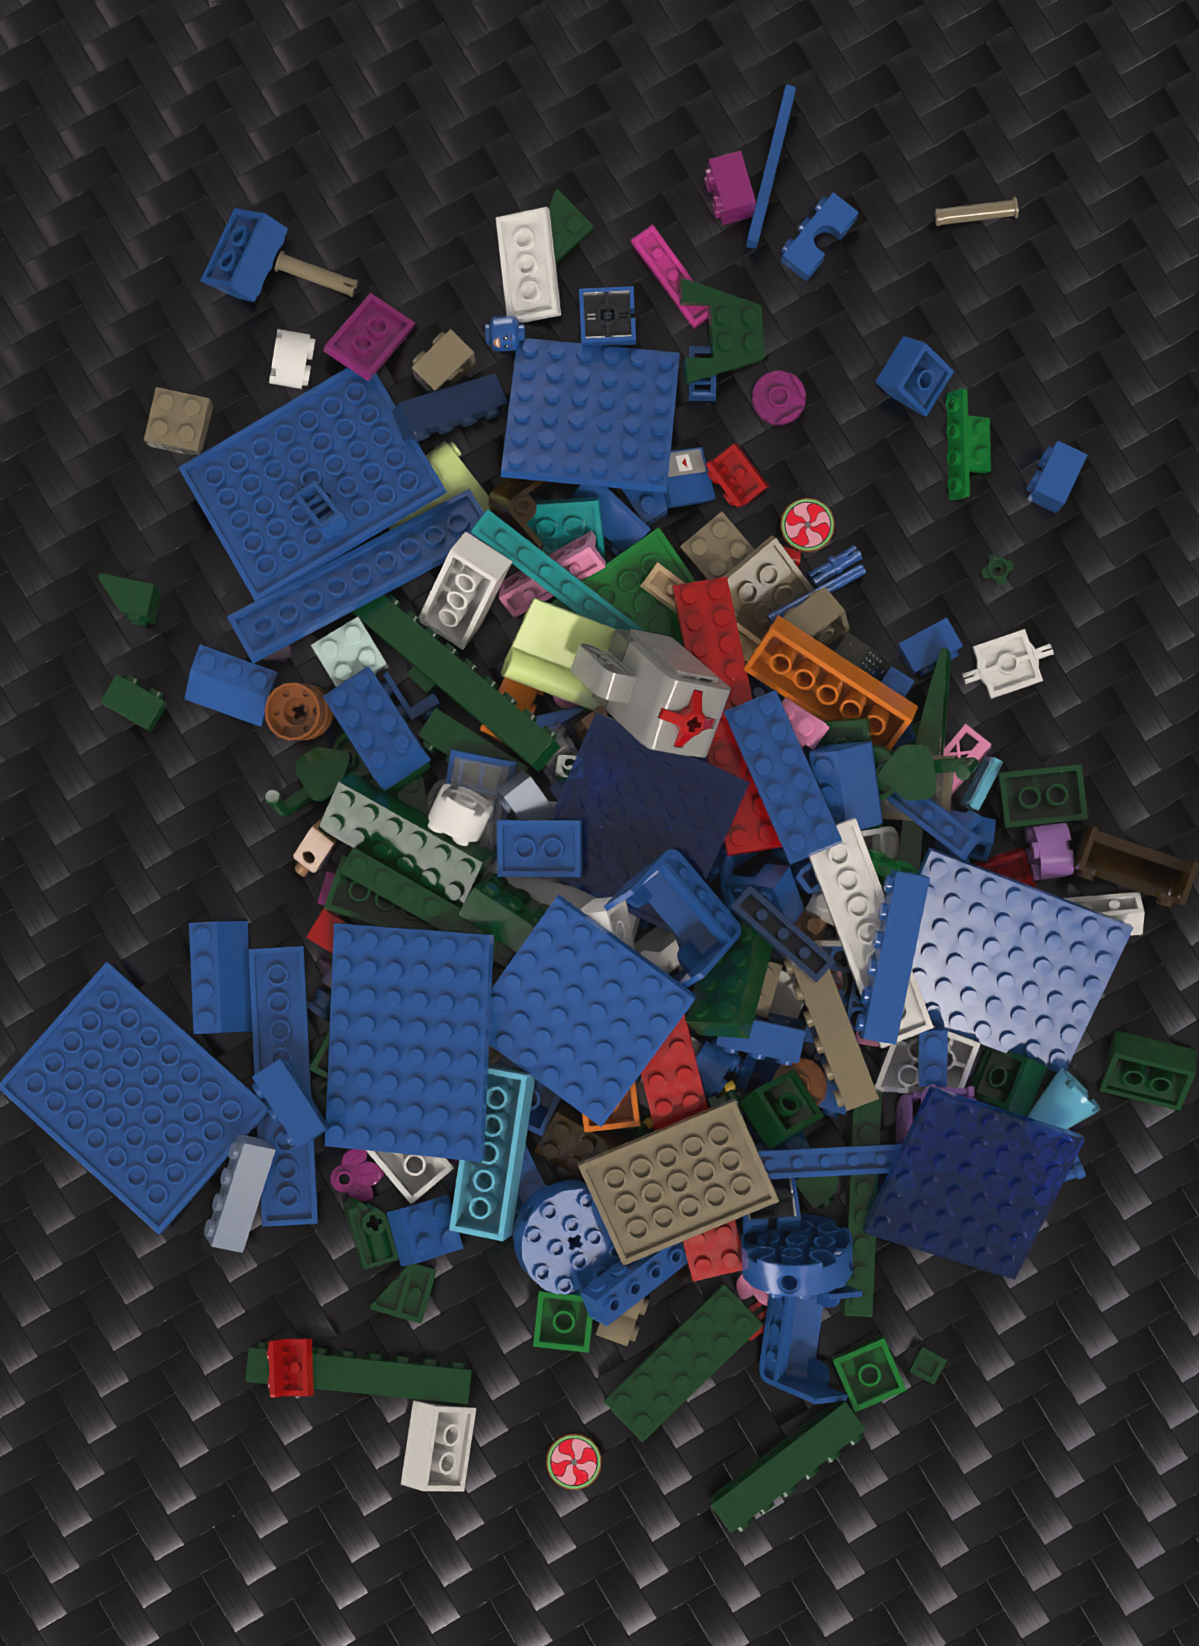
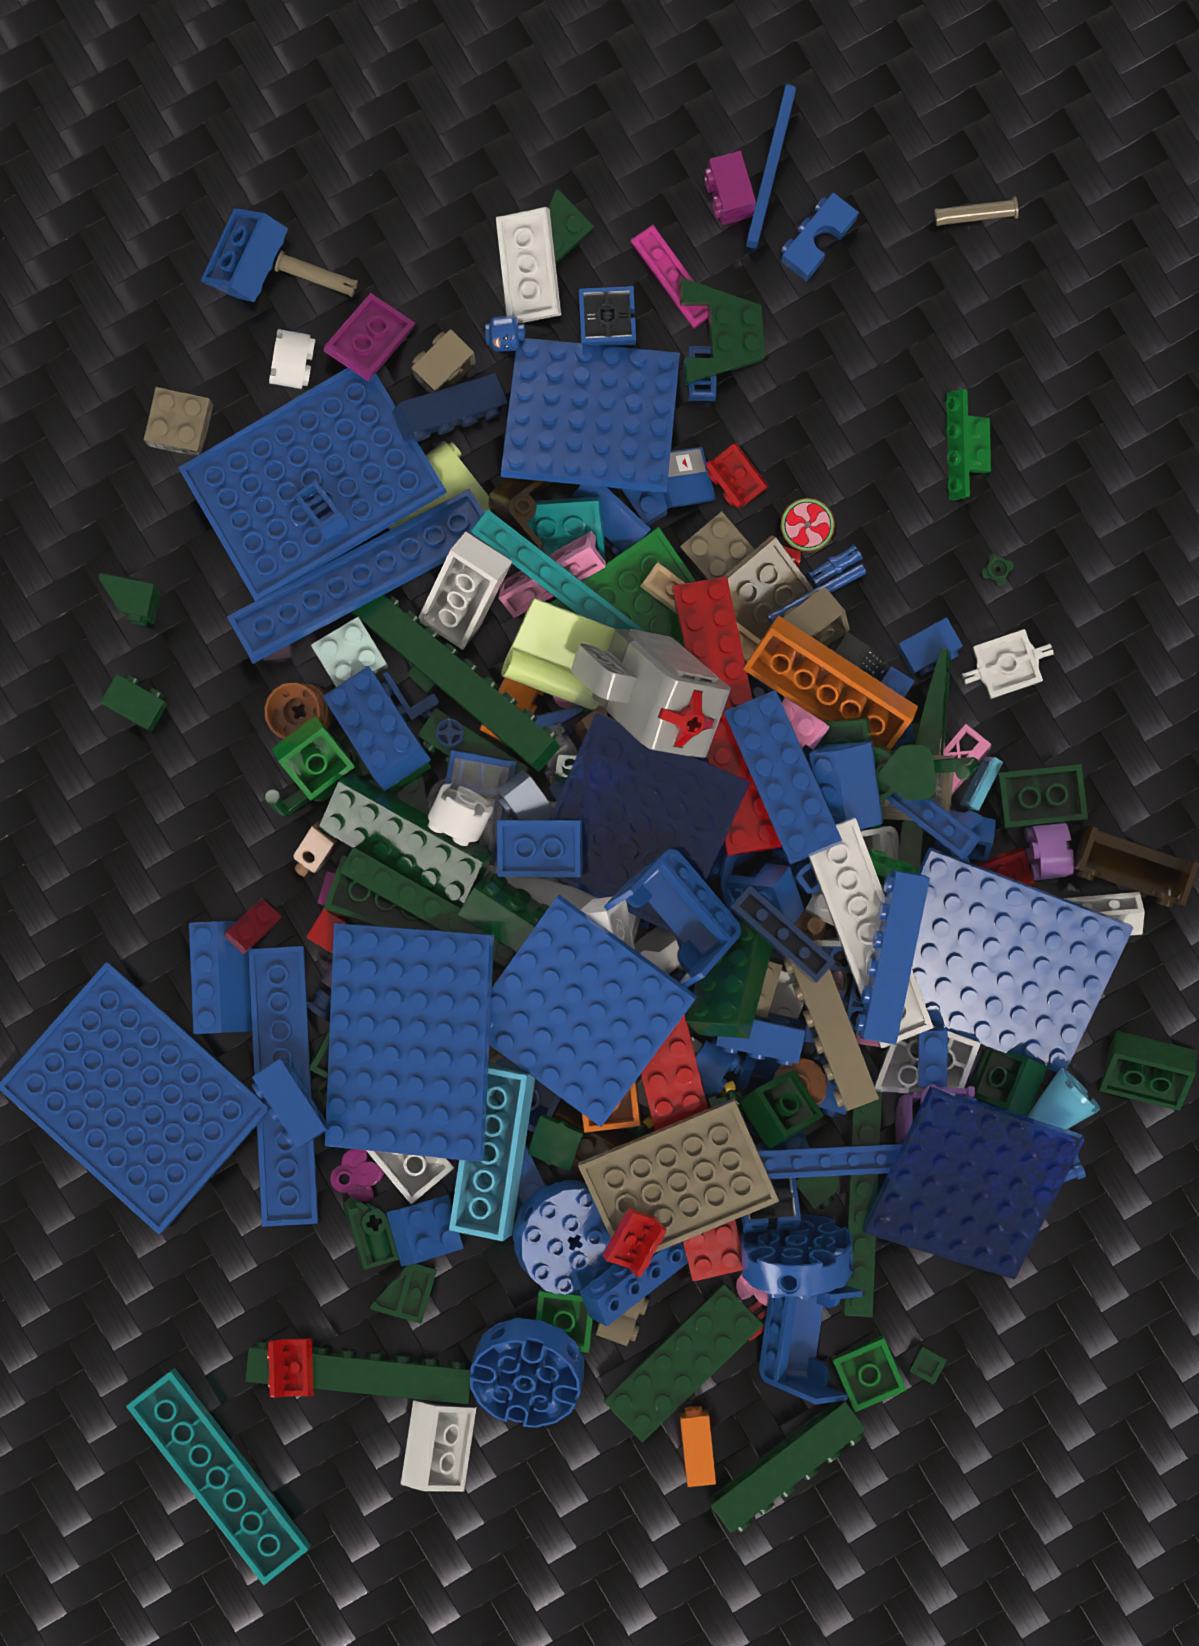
(219, 1476): none -> teal brick
(230, 685): blue slope -> none
(239, 1193): sand blue brick -> none
(252, 926): none -> dark red plate
(312, 757): none -> green brick
(449, 728): none -> dark blue wheel
(527, 1372): none -> blue brick
(555, 1142): none -> dark green piece
(573, 1461): tile -> none
(635, 1241): none -> red bracket
(697, 1446): none -> orange window
(778, 397): magenta tile -> none
(914, 375): blue slope -> none
(1058, 474): blue brick -> none

